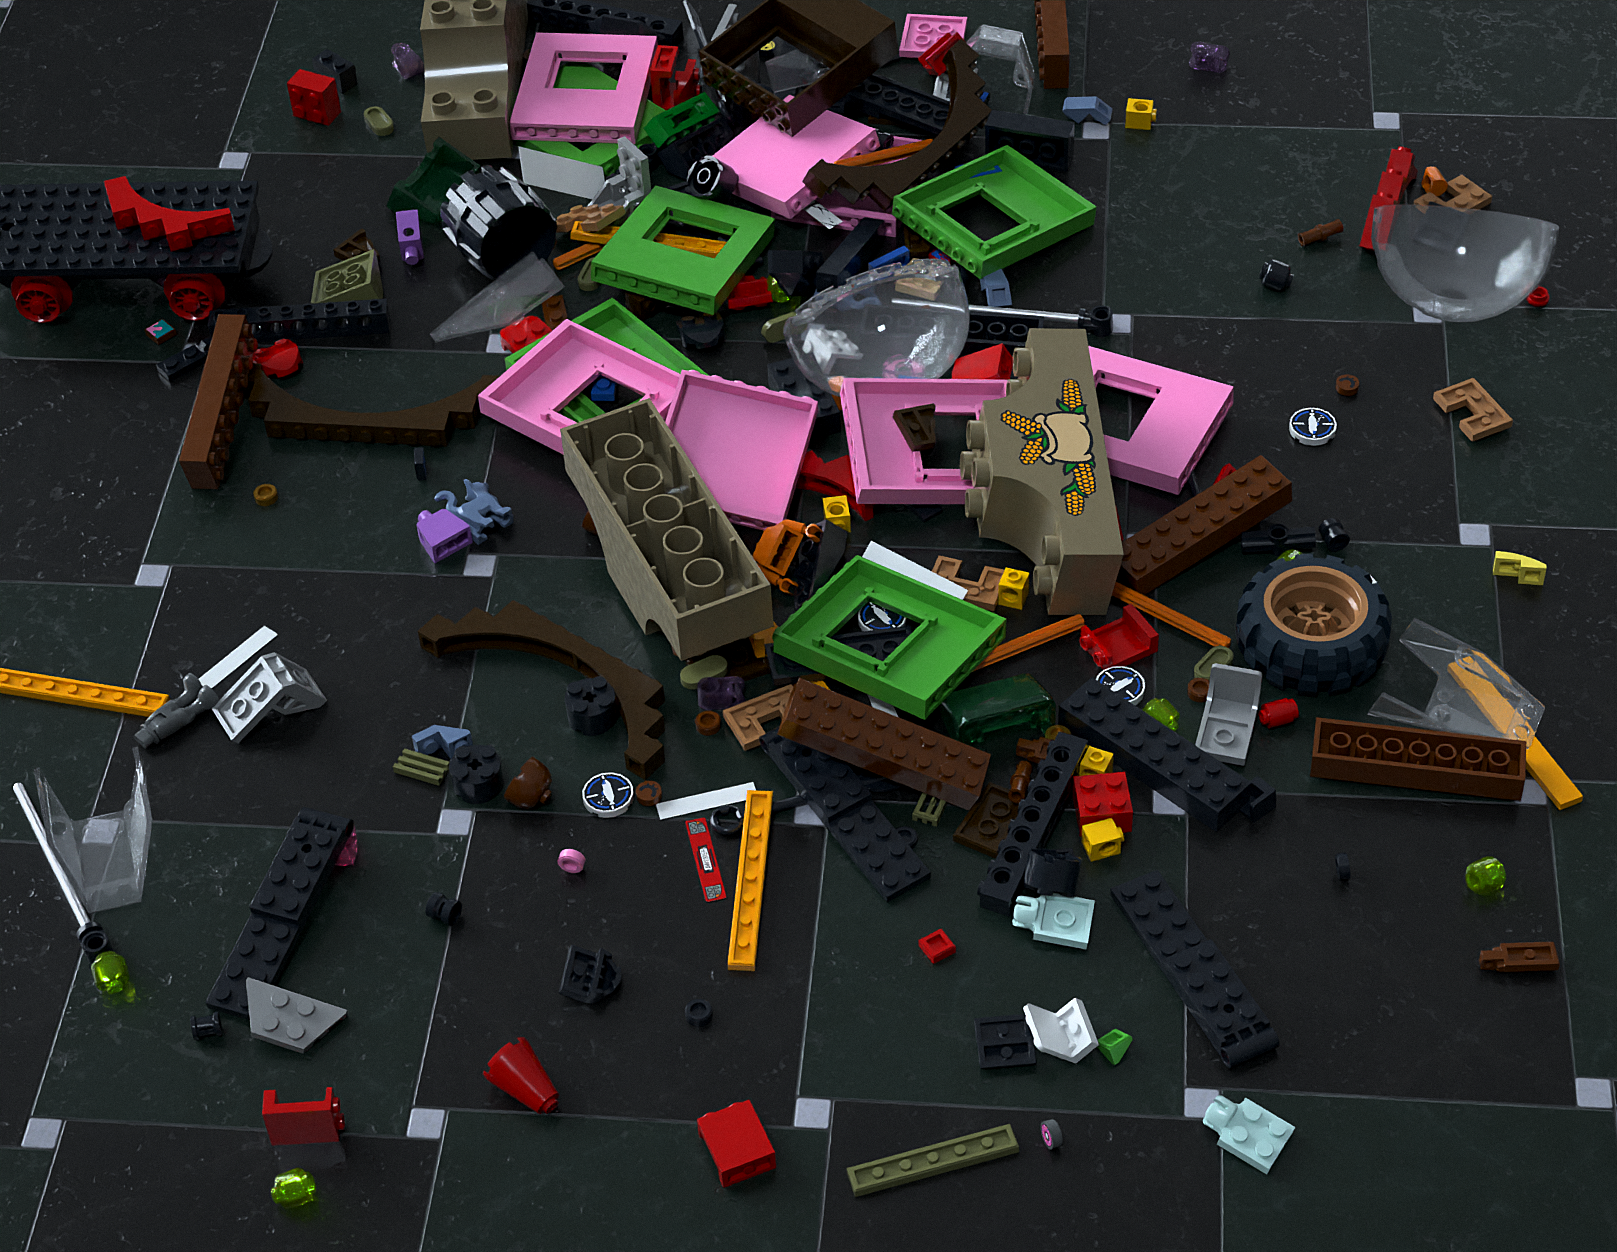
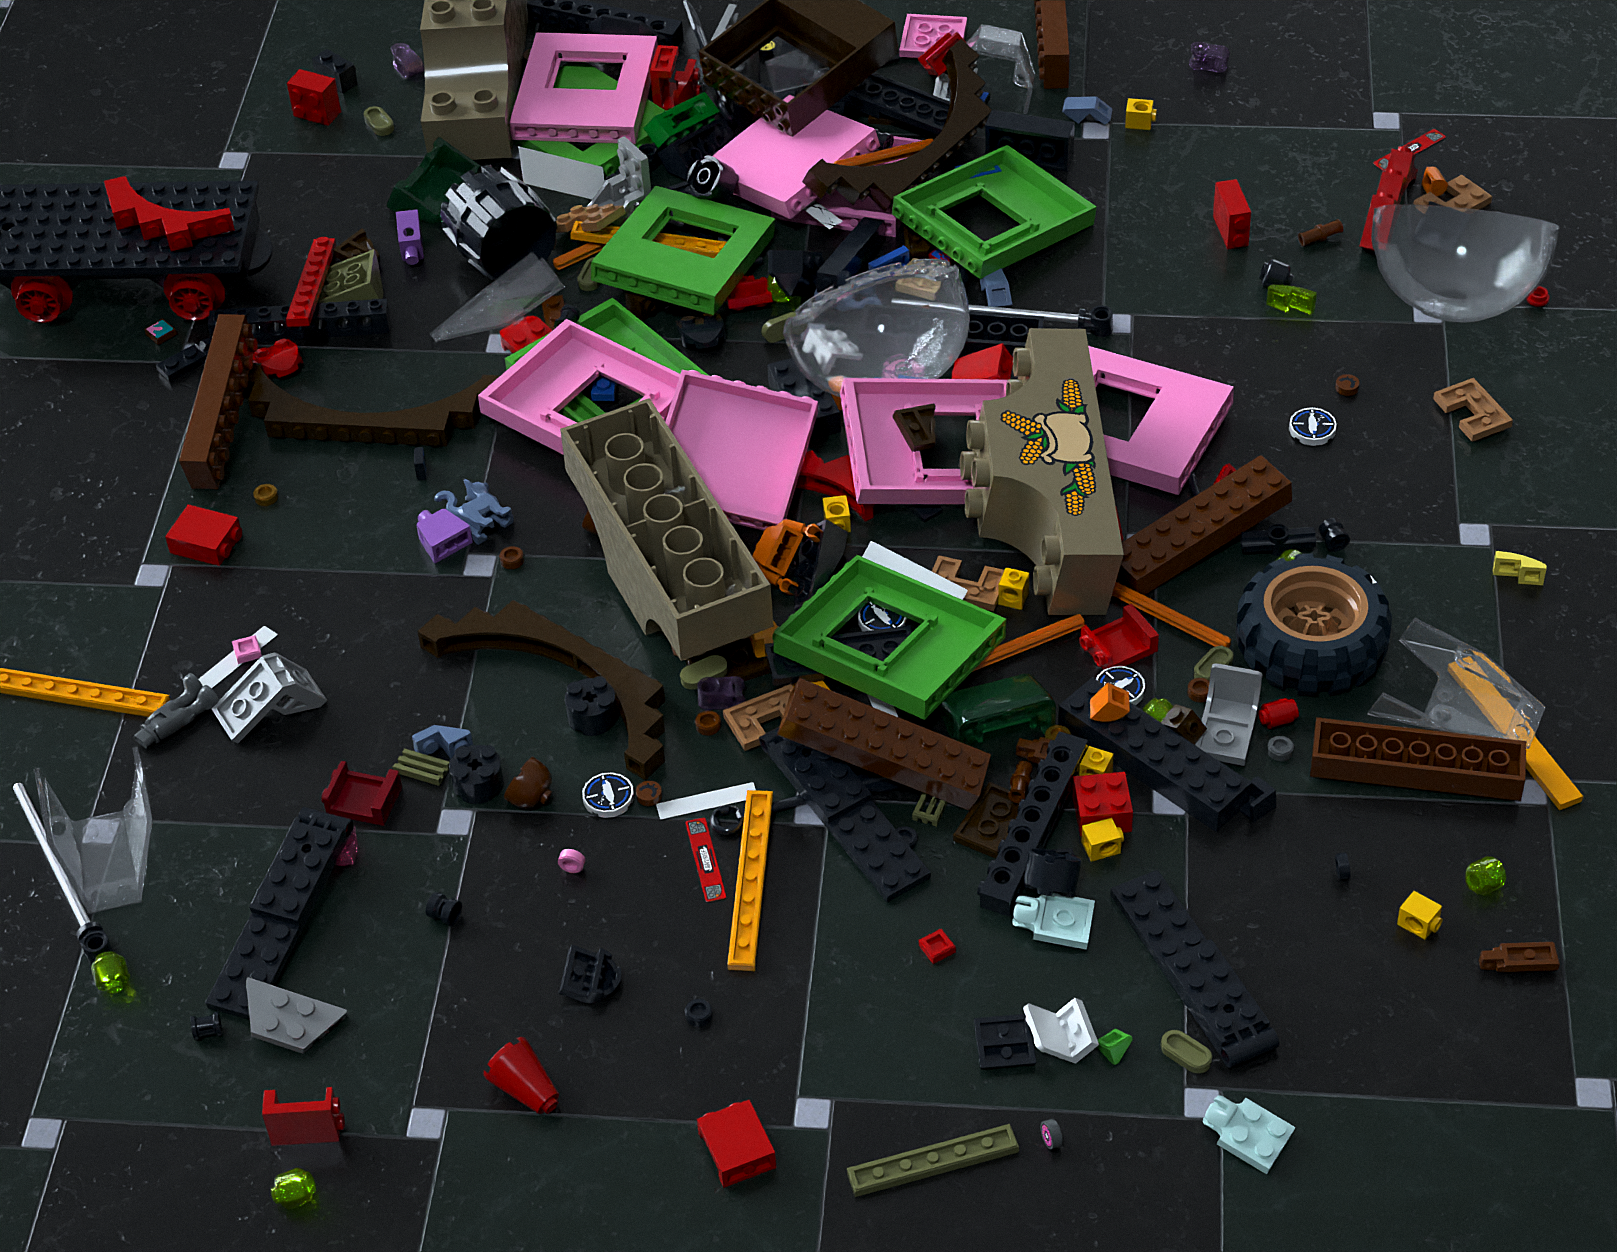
(204, 535): none -> red brick
(246, 649): none -> bright pink tile
(311, 282): none -> red plate
(361, 795): none -> dark red panel
(511, 557): none -> reddish brown tile
(573, 316): none -> black bush
(1109, 704): none -> orange brick
(1185, 723): none -> dark brown brick
(1186, 1051): none -> olive tile
(1232, 214): none -> red brick
(1280, 748): none -> dark grey tile
(1286, 296): none -> clear neon green slope
(1416, 146): none -> sticker
(1420, 915): none -> yellow brick

